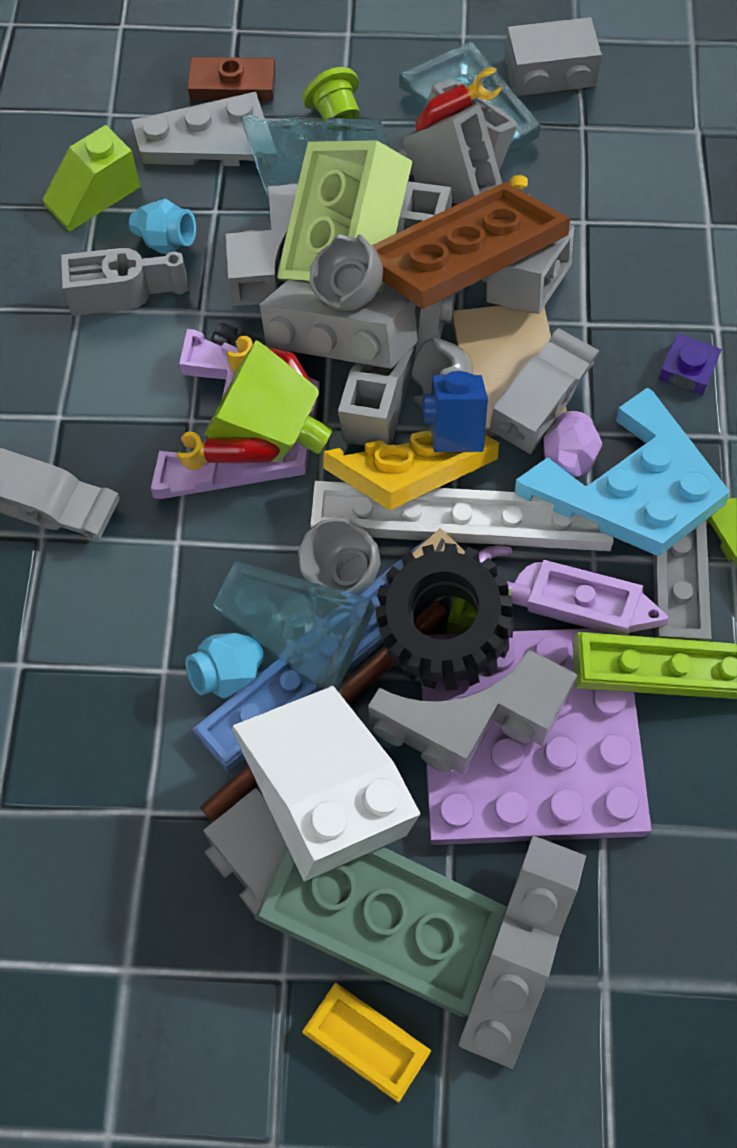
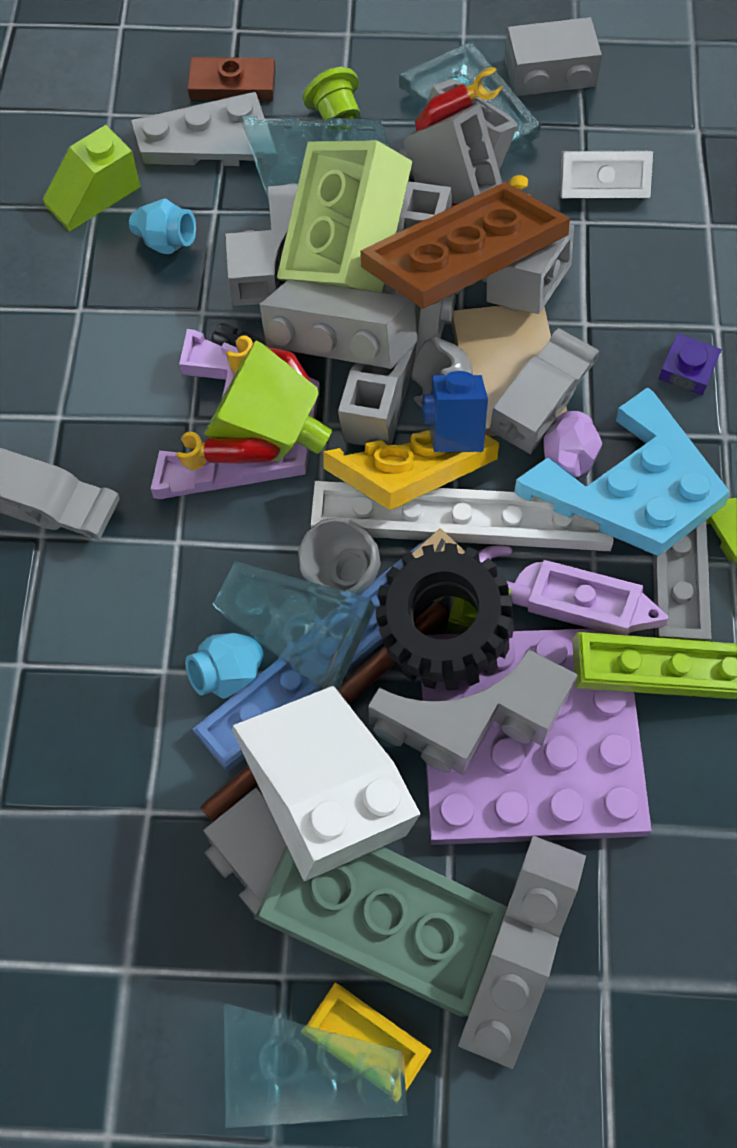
(118, 279): light grey piece -> none
(305, 1074): none -> clear light blue wing
(346, 273): light grey hair -> none
(606, 174): none -> white plate

